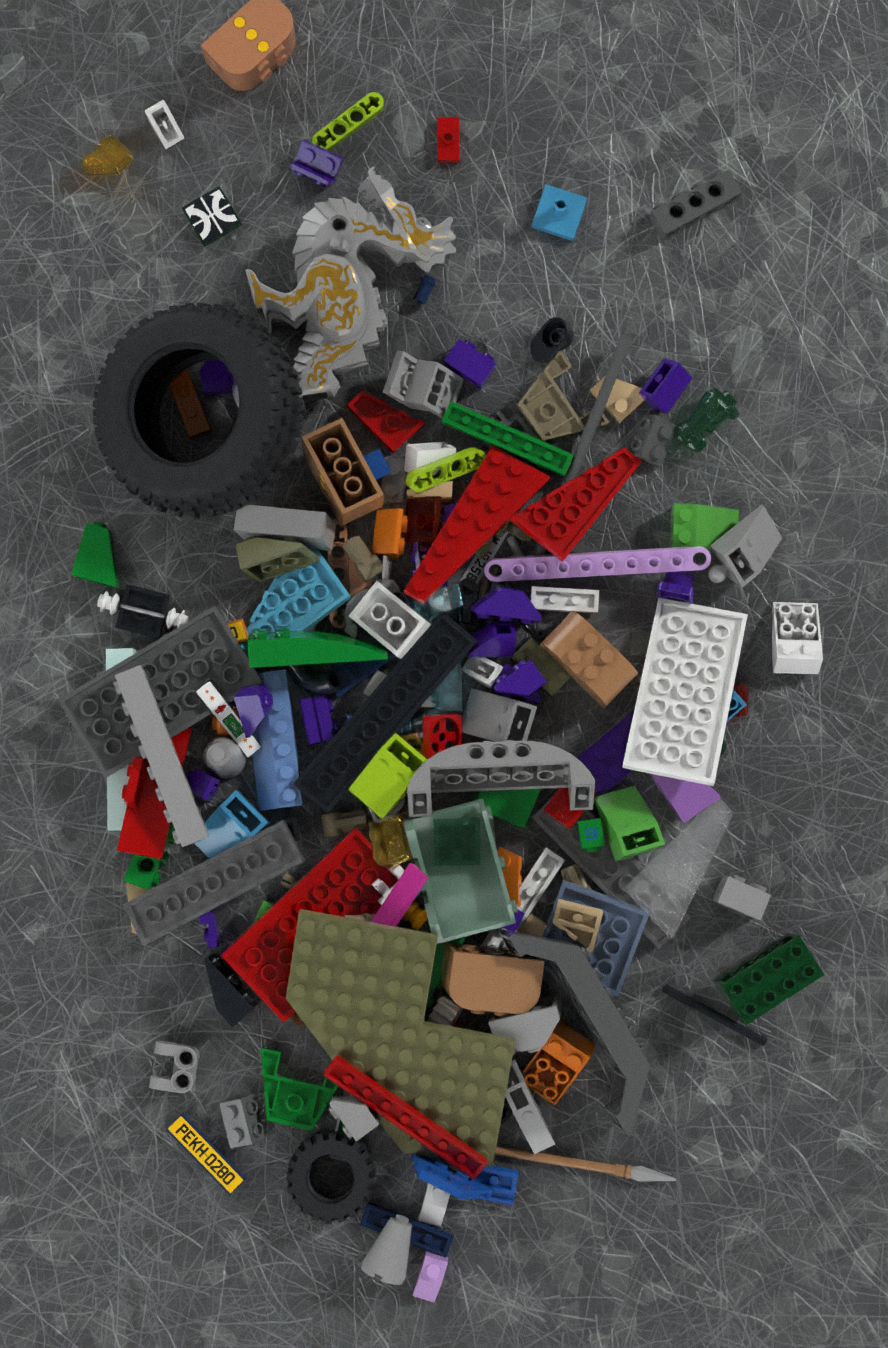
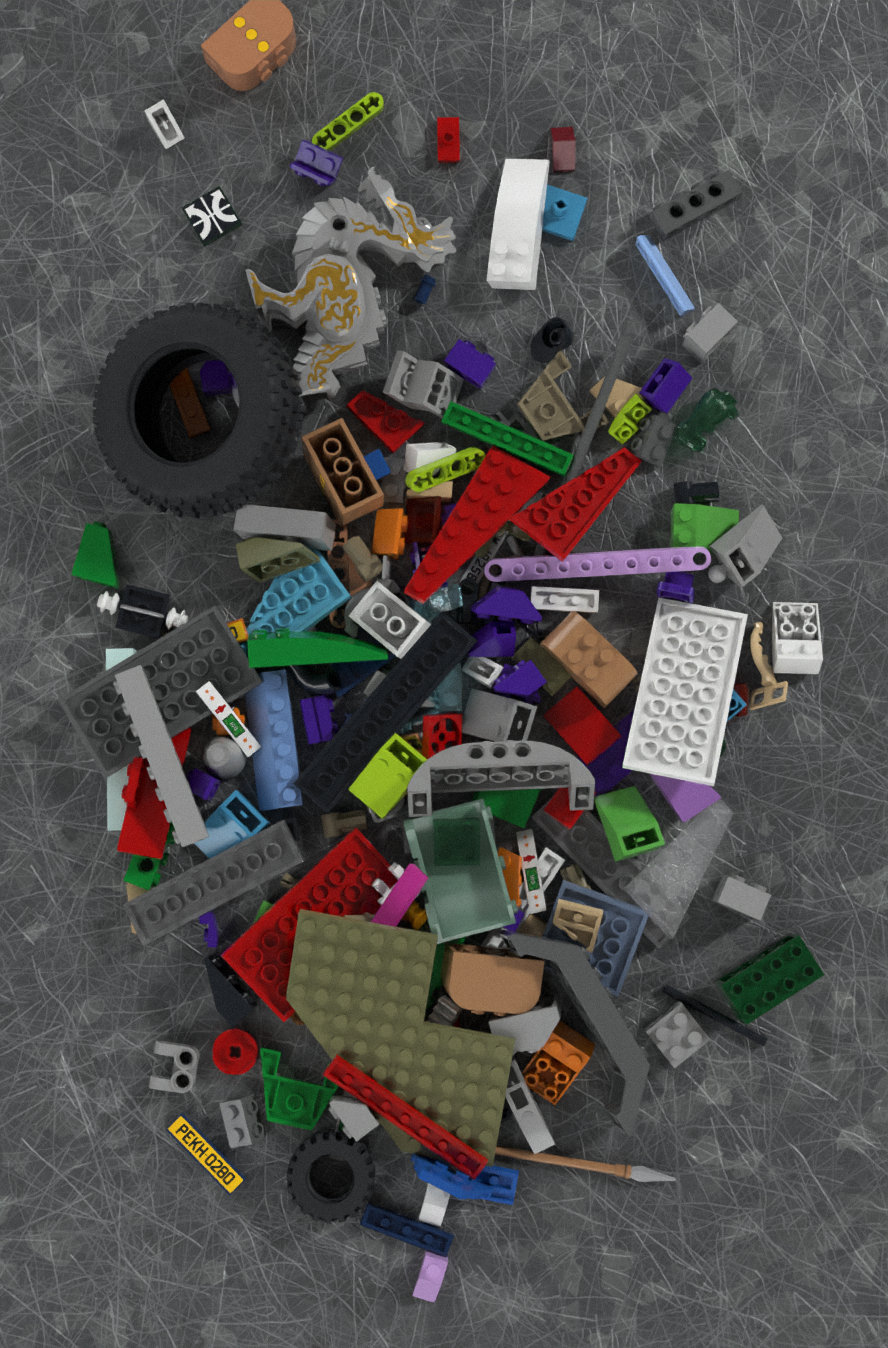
(108, 159): clear yellow slope -> none
(221, 1051): none -> red plate
(253, 705): dark purple slope -> none
(389, 841): clear yellow bracket -> none
(390, 1252): light grey cone -> none
(518, 225): none -> white slope
(531, 871): none -> white sticker
(563, 149): none -> dark red slope
(582, 726): none -> red tile
(590, 834): green brick -> none
(625, 422): none -> lime slope
(664, 275): none -> light blue slope
(676, 1034): none -> light grey brick
(695, 493): none -> black piece
(709, 333): none -> light grey brick
(768, 679): none -> tan piece

